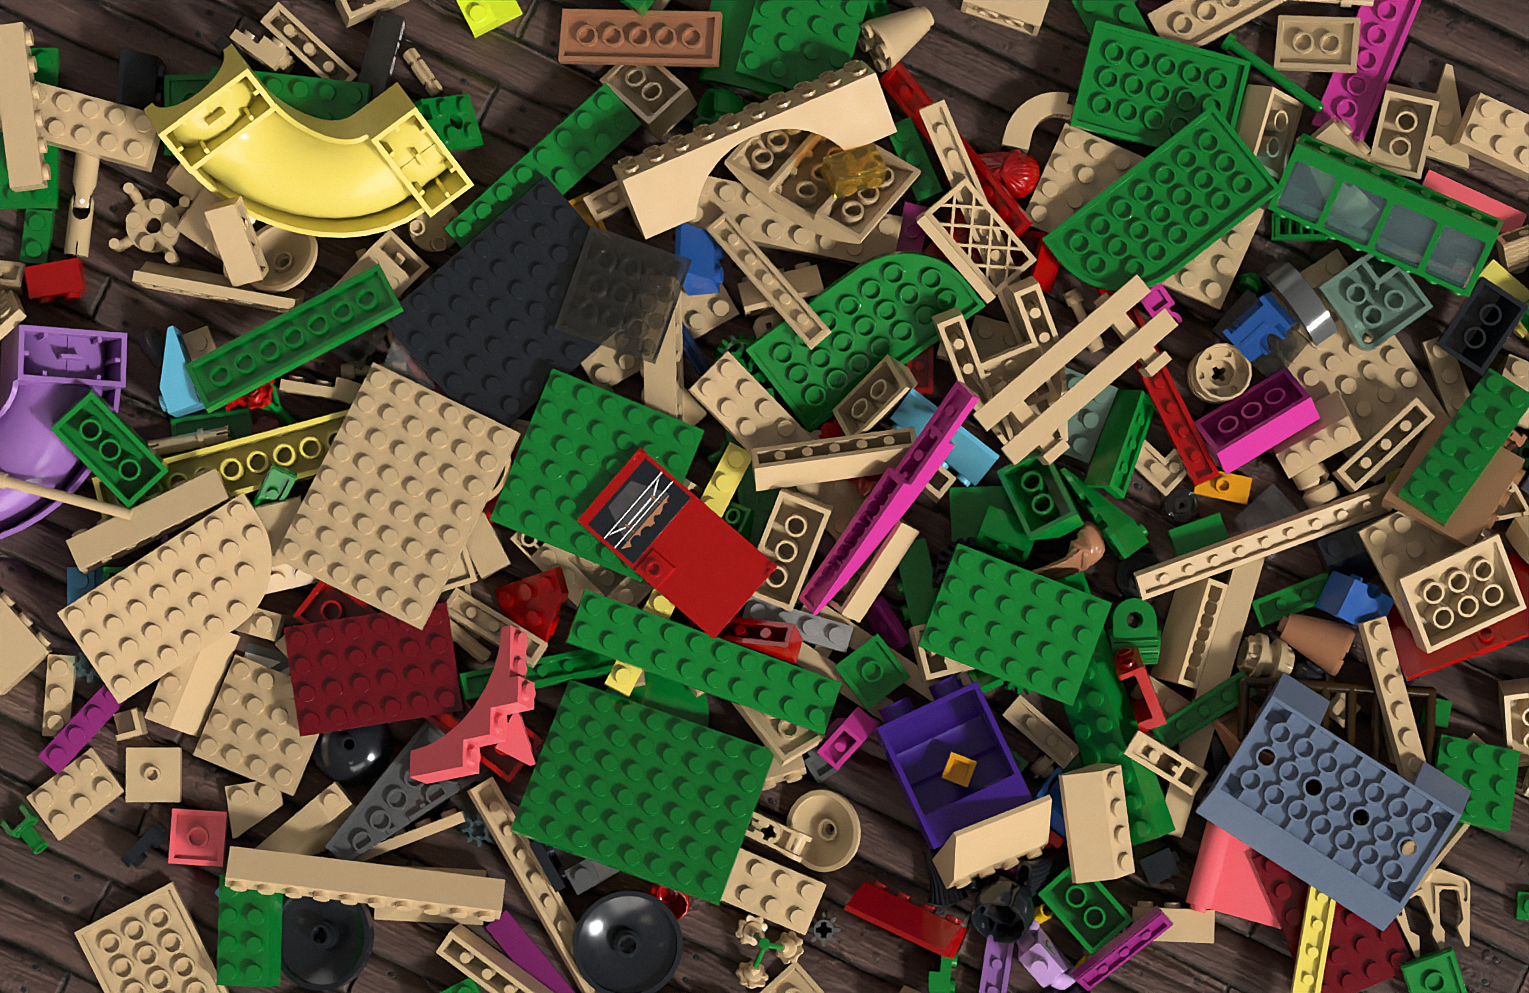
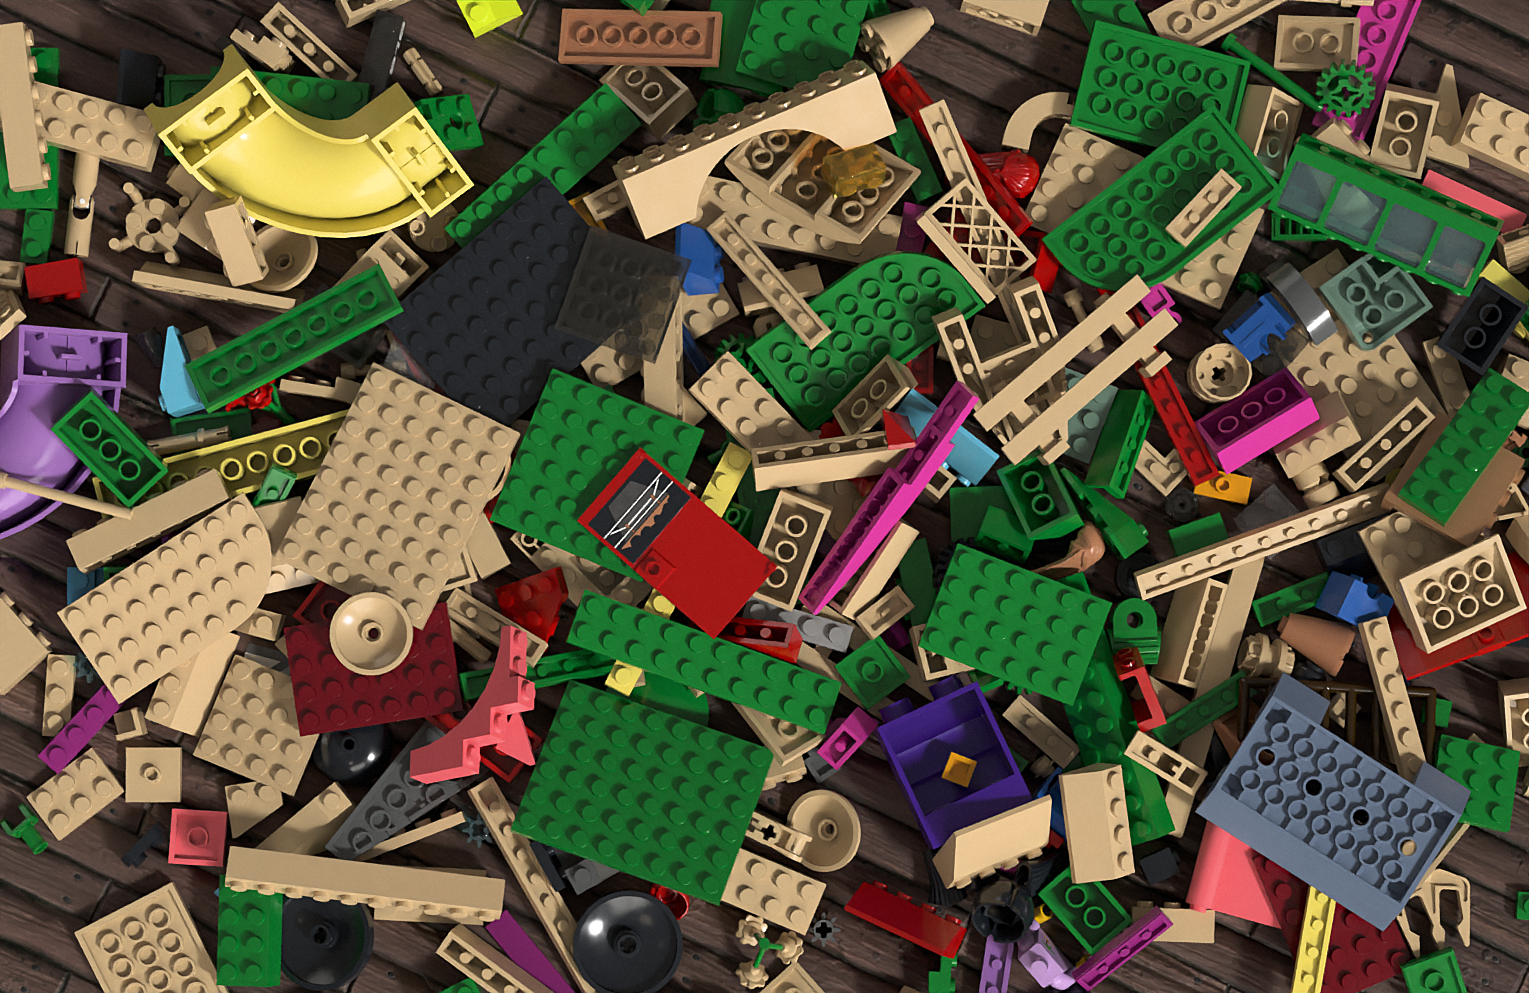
(351, 633): none -> tan dish
(884, 613): none -> tan plate
(897, 430): none -> red slope
(1203, 208): none -> tan plate
(1343, 99): none -> green gear

